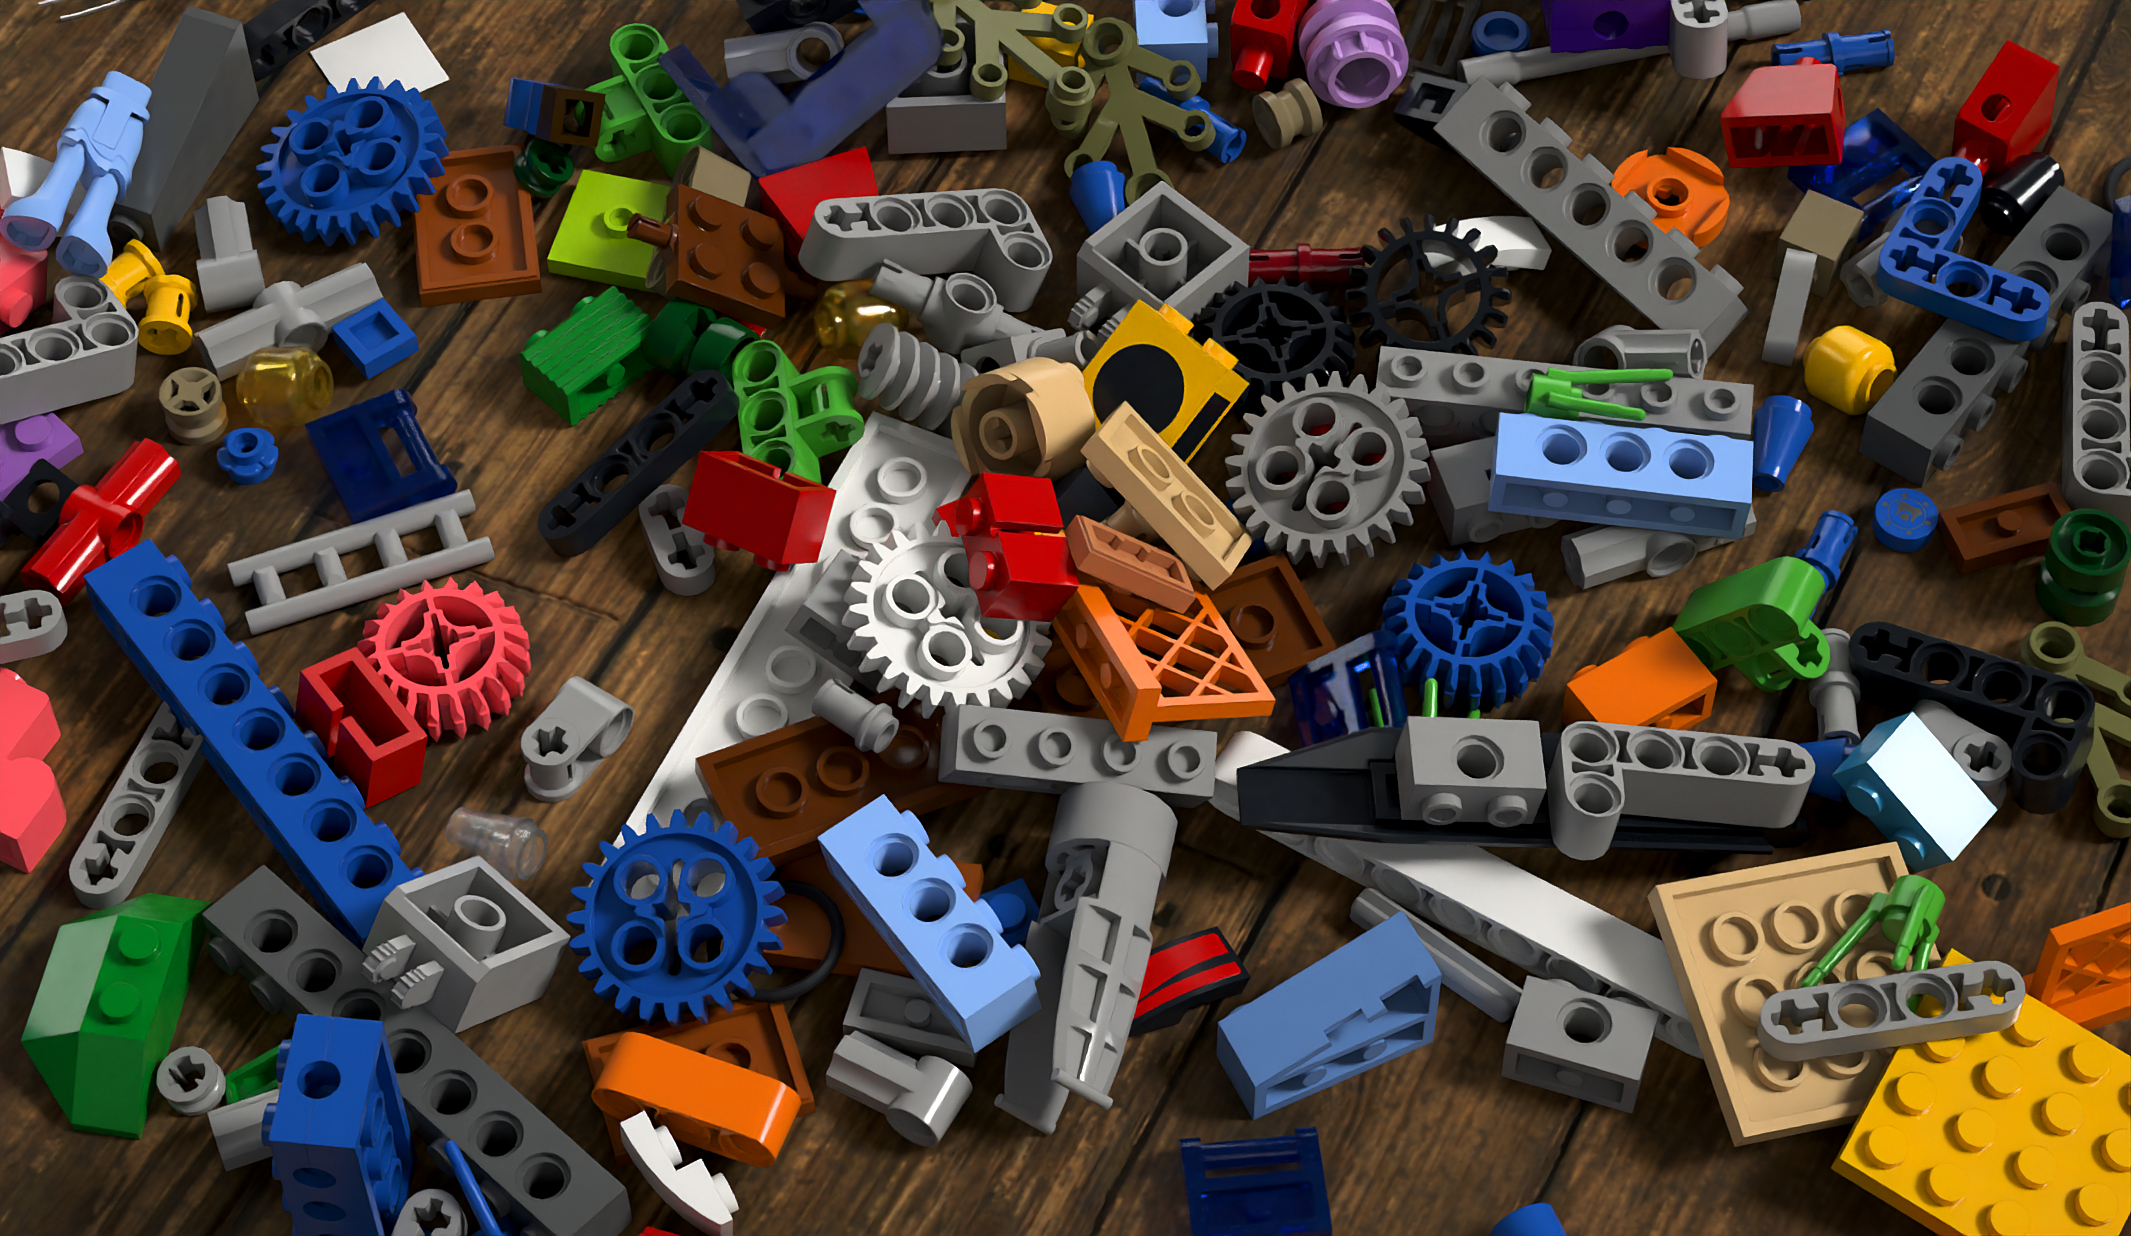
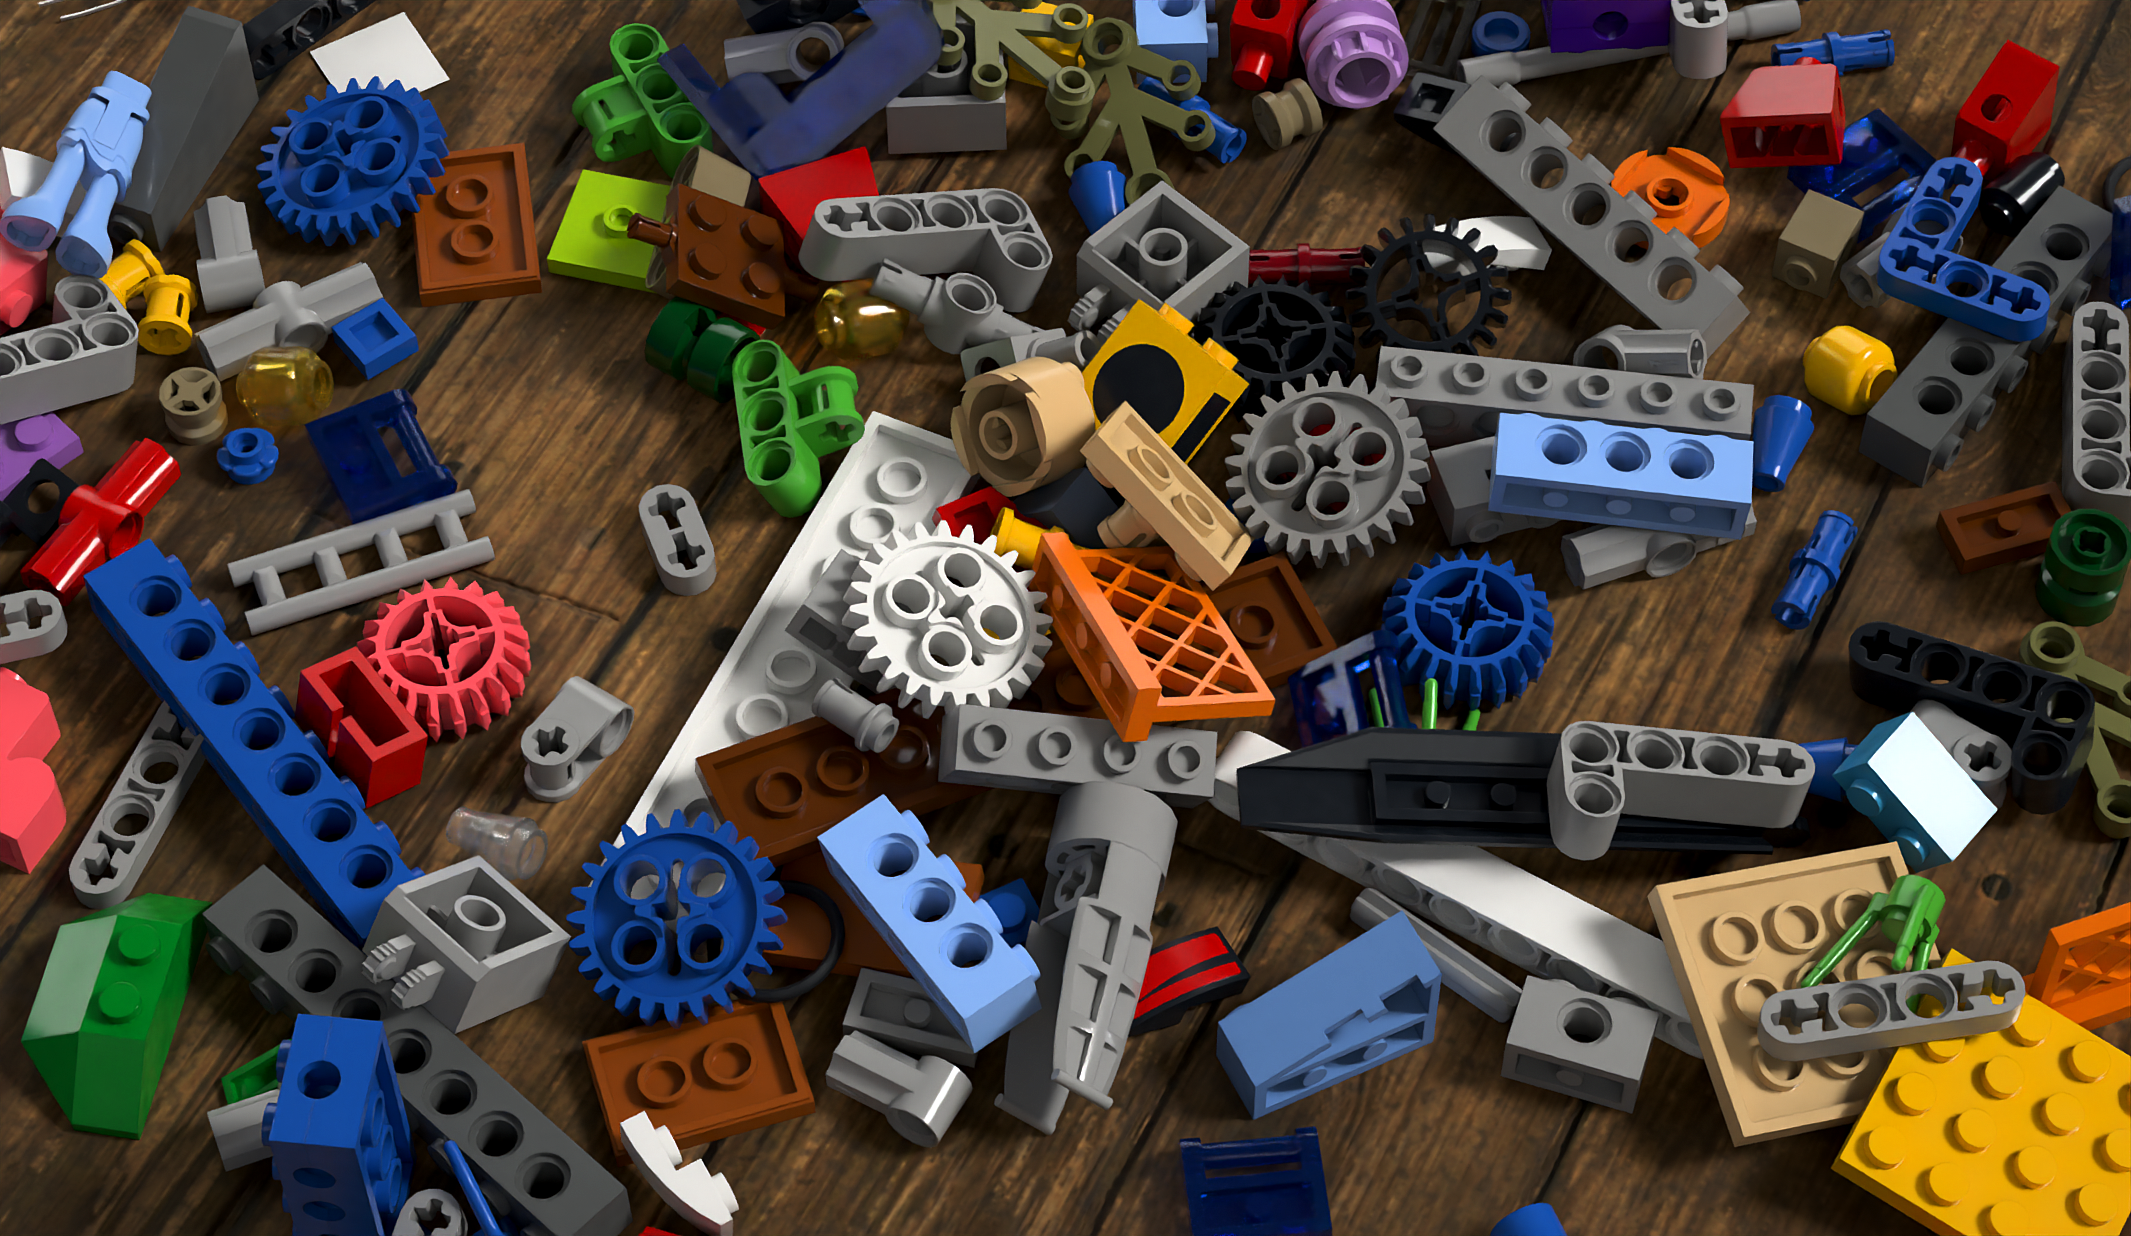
(209, 1089): light grey bush -> none
(543, 168): dark green bush -> none
(549, 109): dark brown leg -> none
(587, 355): green brick -> none
(632, 458): black beam -> none
(697, 1098): orange beam -> none
(749, 508): red piece -> none
(913, 377): light grey piece -> none
(1008, 564): red piece -> none
(1129, 564): nougat plate -> none
(1498, 752): light grey brick -> none
(1555, 397): bright green plant -> none
(1647, 685): orange brick -> none
(1756, 621): bright green piece -> none
(1789, 307): light grey beam -> none
(1836, 692): light grey pin -> none
(1905, 520): blue tile -> none

